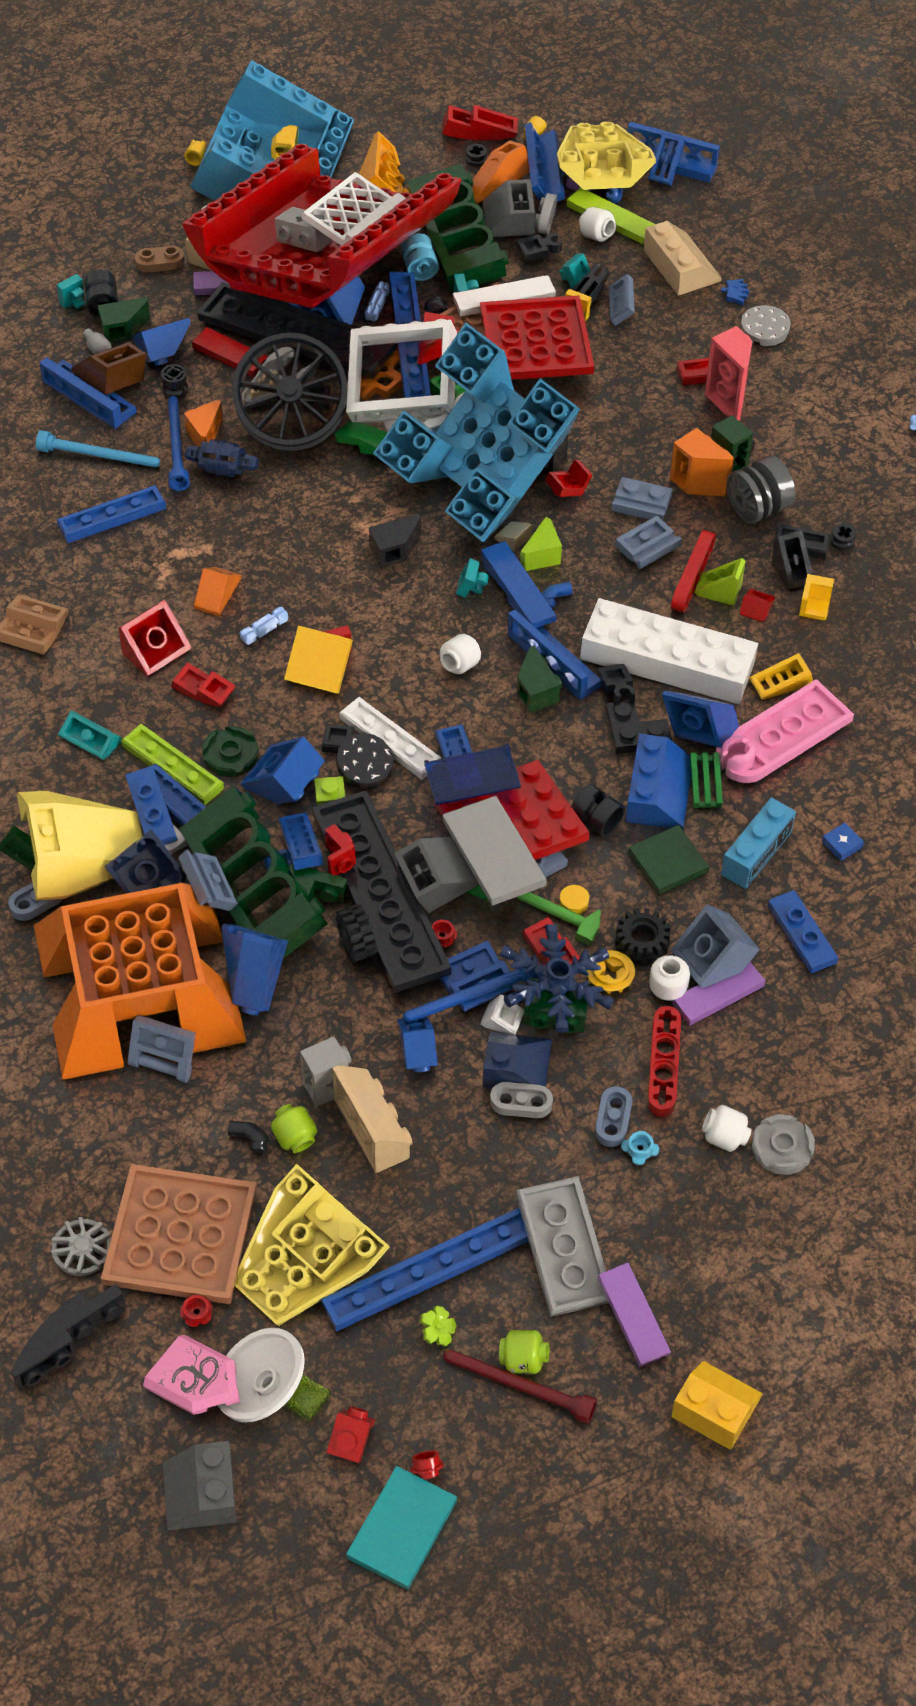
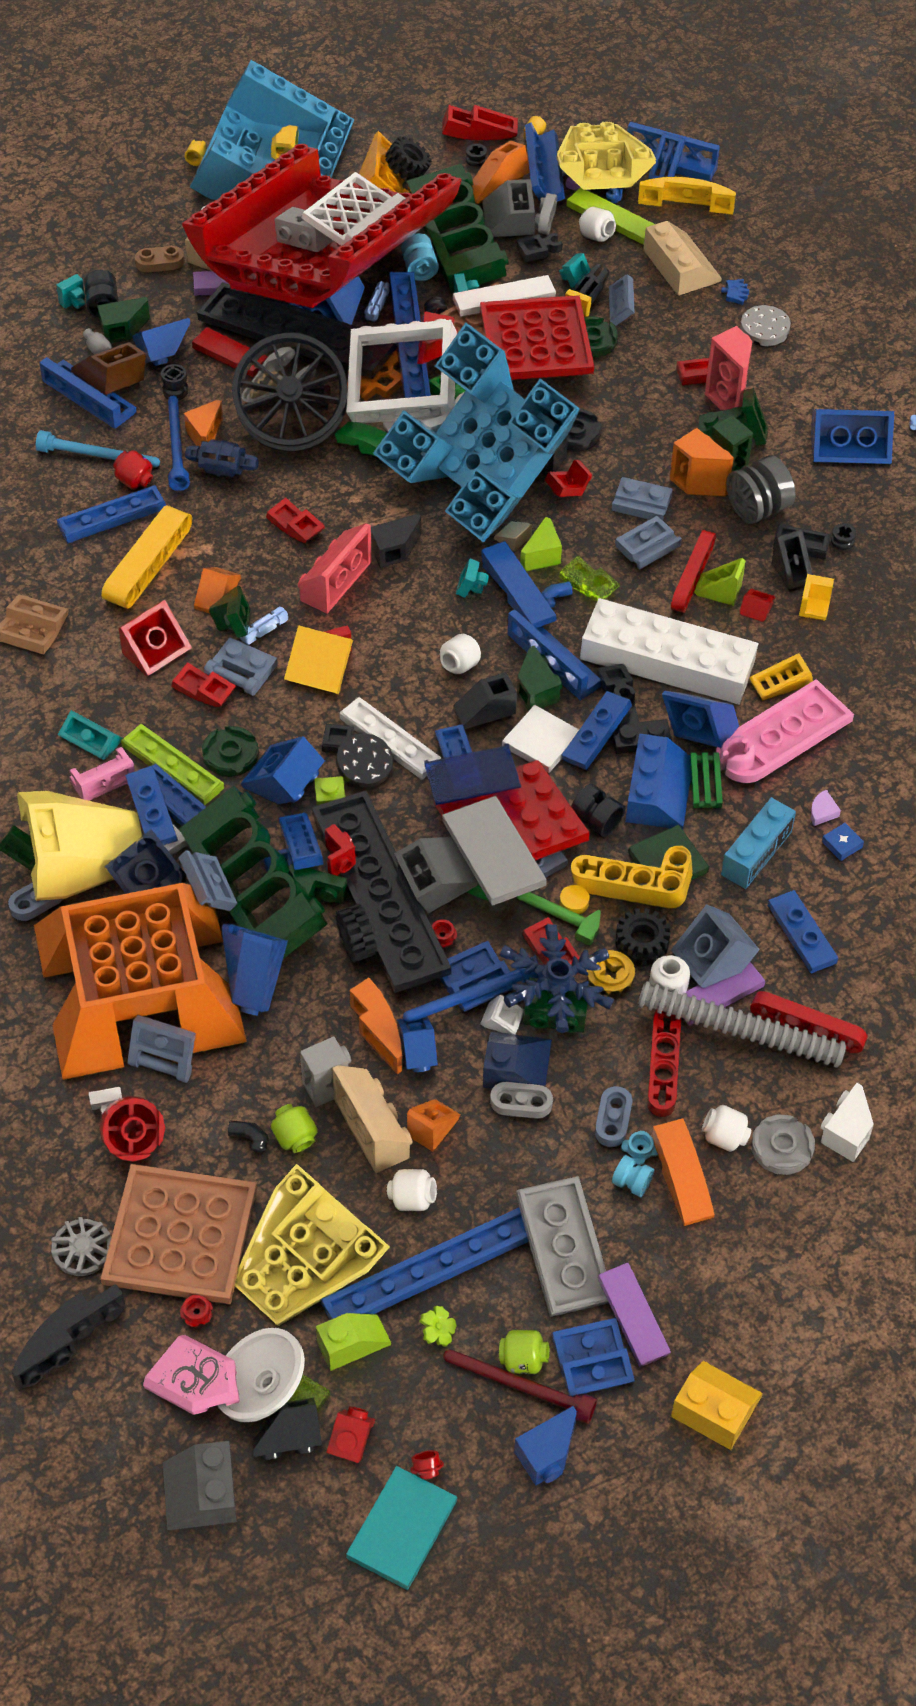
(103, 777): none -> bright pink hinge
(103, 1098): none -> white tile
(131, 1128): none -> red cylinder
(133, 469): none -> red head
(146, 557): none -> yellow beam
(232, 612): none -> dark green slope
(244, 660): none -> sand blue plate
(288, 1429): none -> black slope
(292, 521): none -> red slope
(337, 569): none -> coral slope
(350, 1338): none -> lime slope
(377, 1022): none -> orange slope
(408, 158): none -> black tyre
(412, 1190): none -> white head
(430, 1123): none -> orange slope
(487, 701): none -> black slope
(540, 738): none -> white tile
(546, 1447): none -> blue slope
(584, 432): none -> black tile
(587, 580): none -> clear neon green slope
(592, 1357): none -> blue slope
(595, 875): none -> yellow beam
(596, 730): none -> blue plate
(601, 335): none -> dark green tile
(635, 1177): none -> medium azure wheel
(682, 1171): none -> orange slope
(687, 191): none -> yellow slope
(742, 1024): none -> light grey piece
(749, 415): none -> dark green bracket
(803, 1017): none -> red beam
(824, 808): none -> lavender tile
(850, 1125): none -> white slope
(852, 436): none -> blue slope

